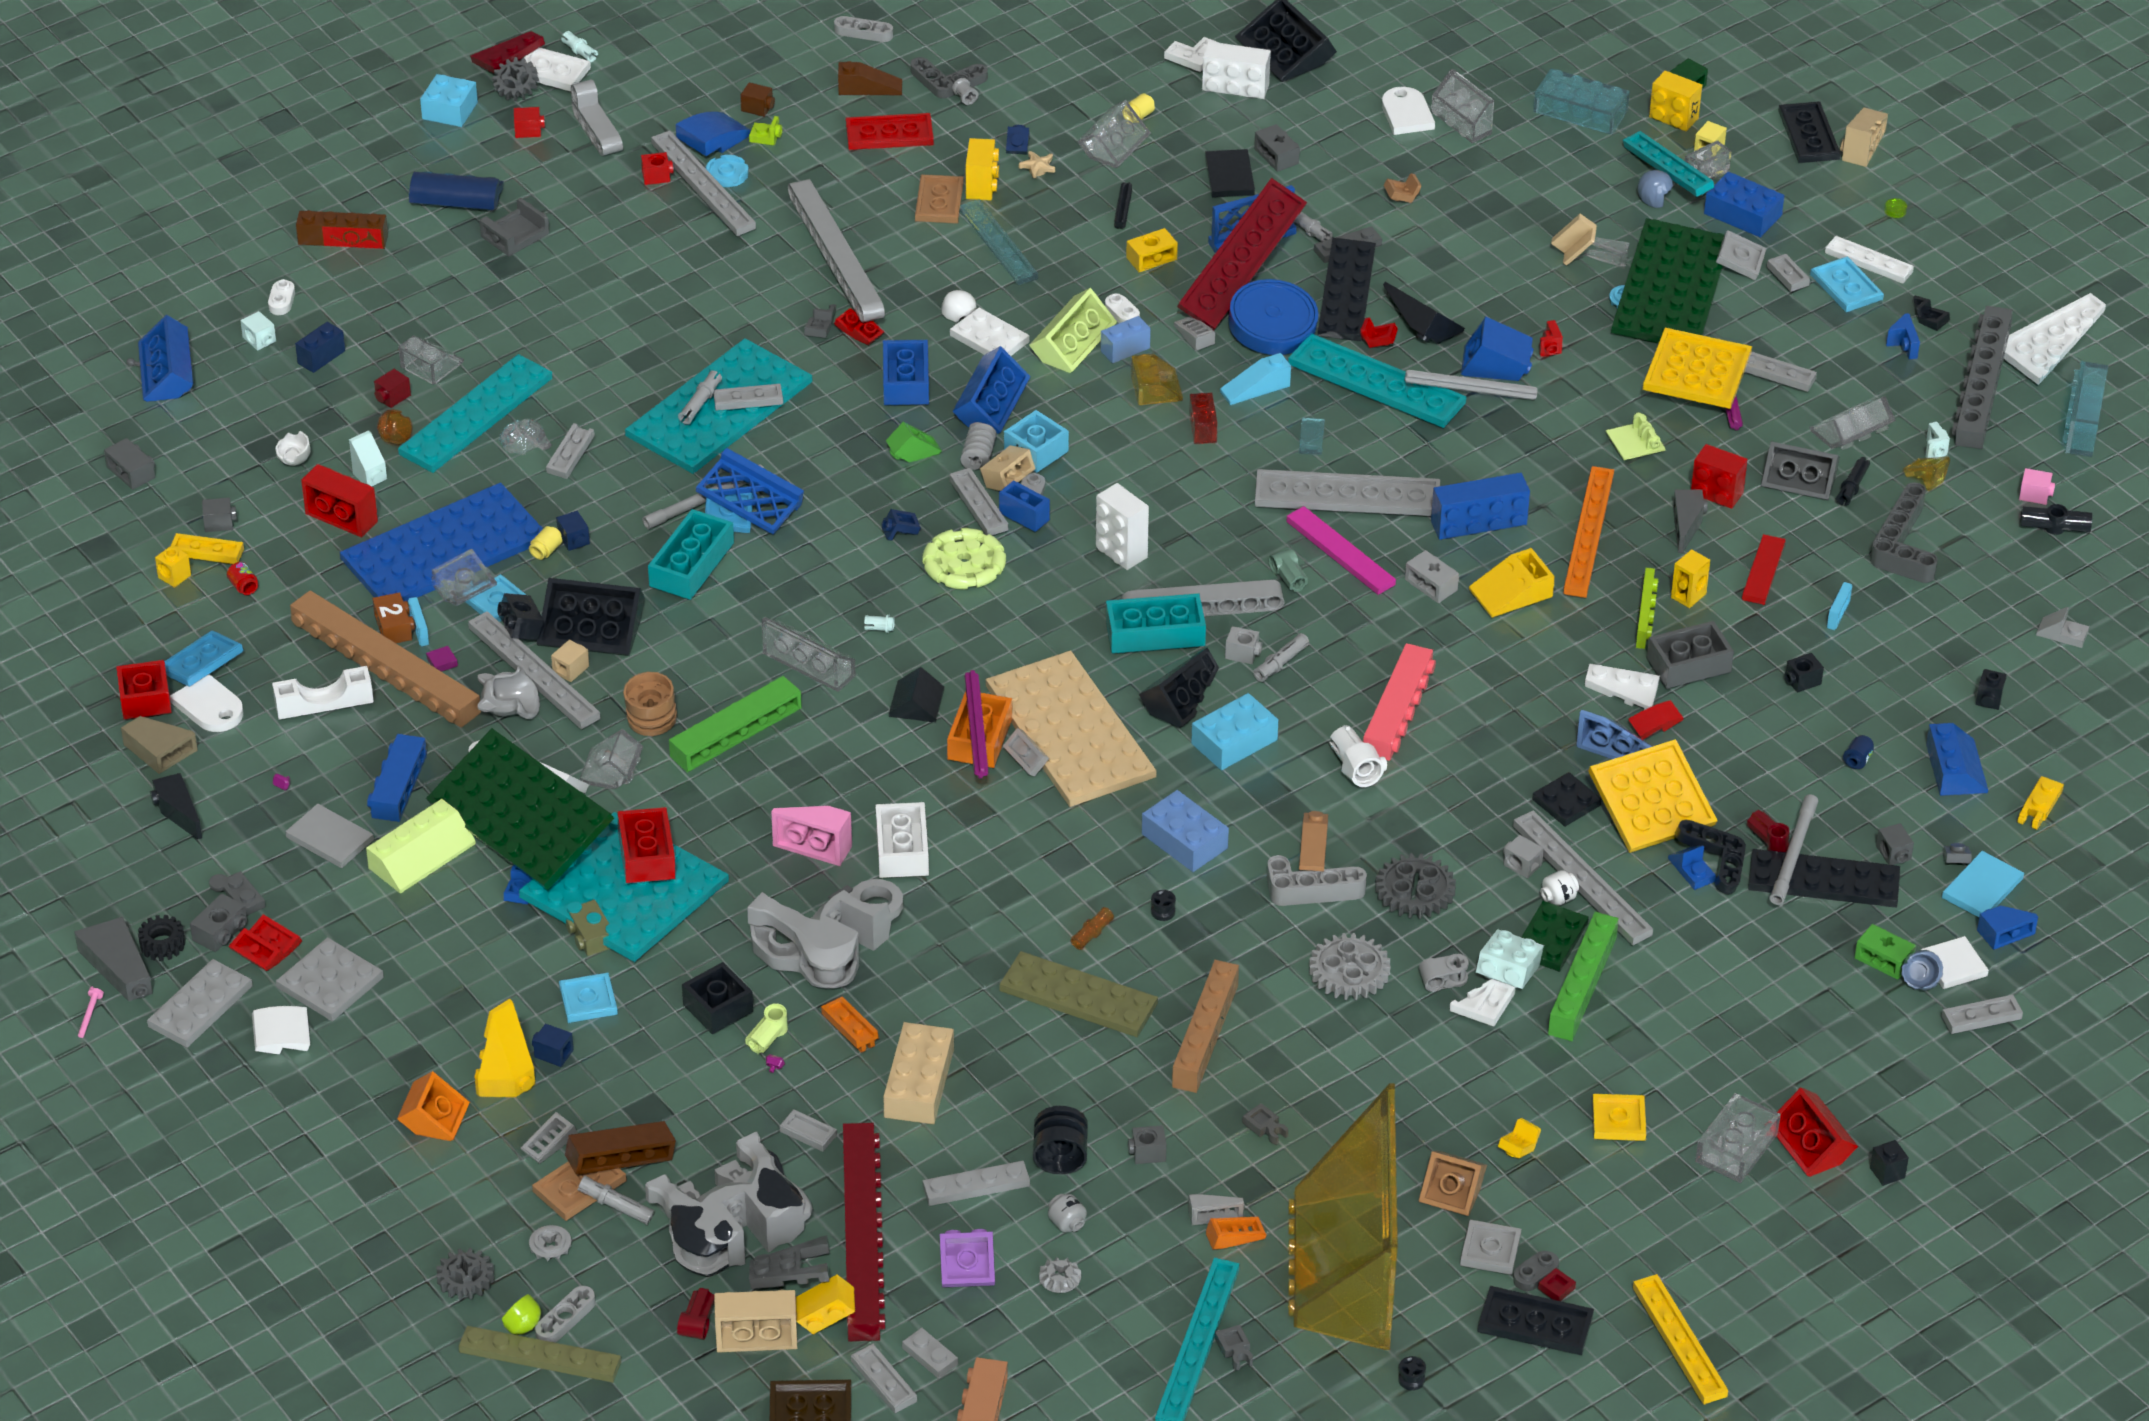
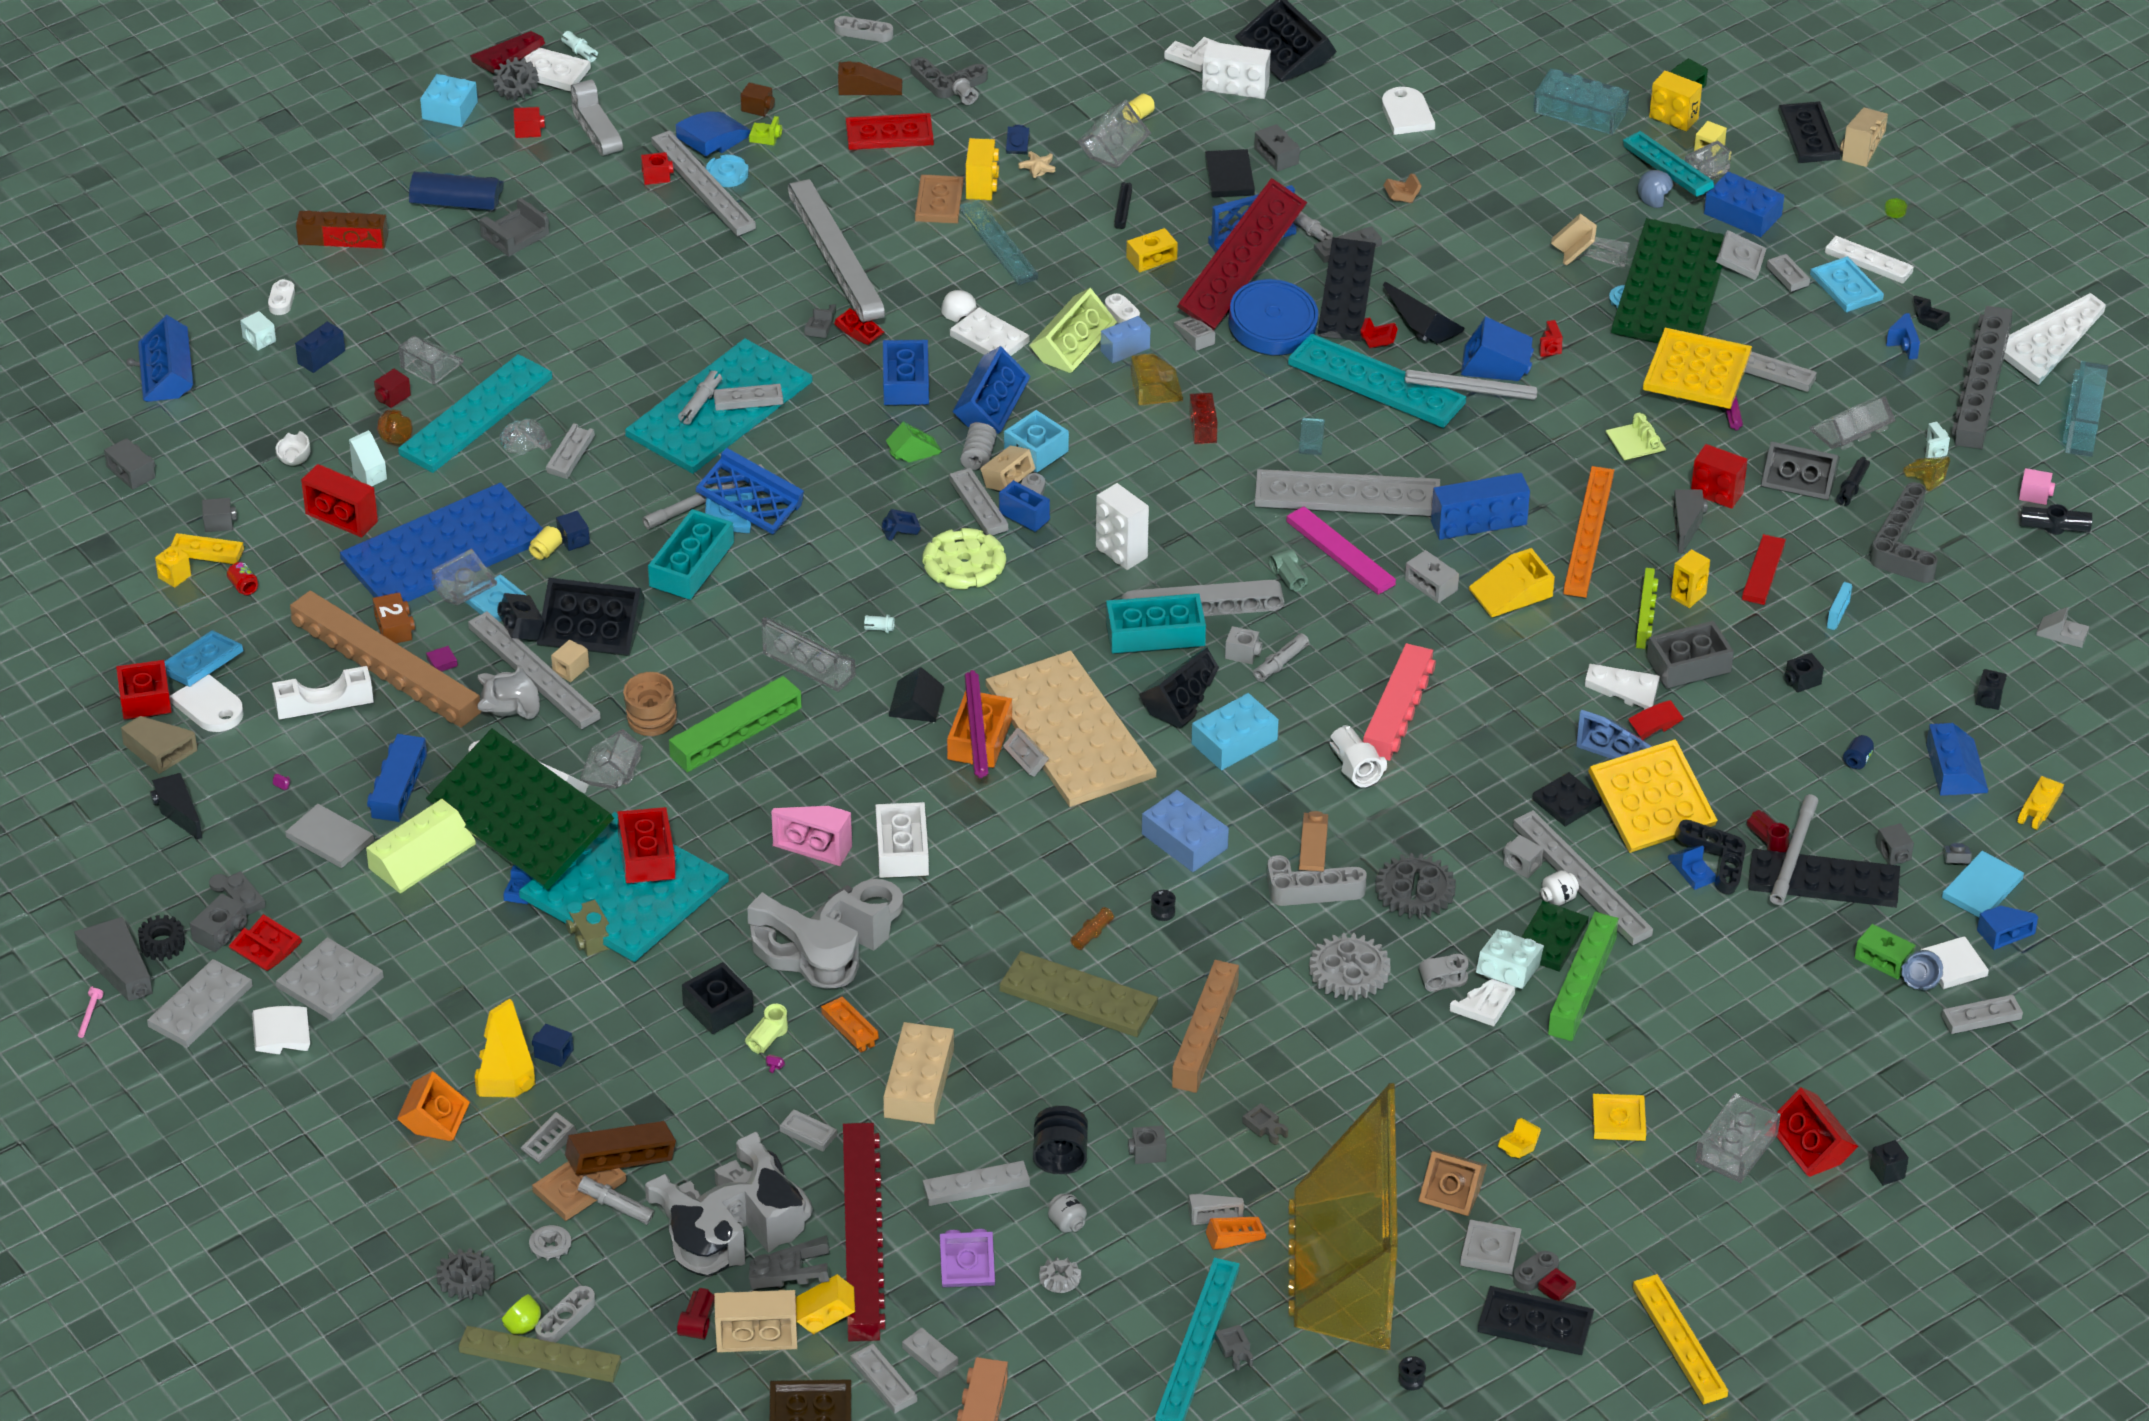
(419, 621): medium azure tile -> none
(588, 997): medium azure tile -> none
(1259, 379): medium azure slope -> none
(1463, 107): clear slope -> none

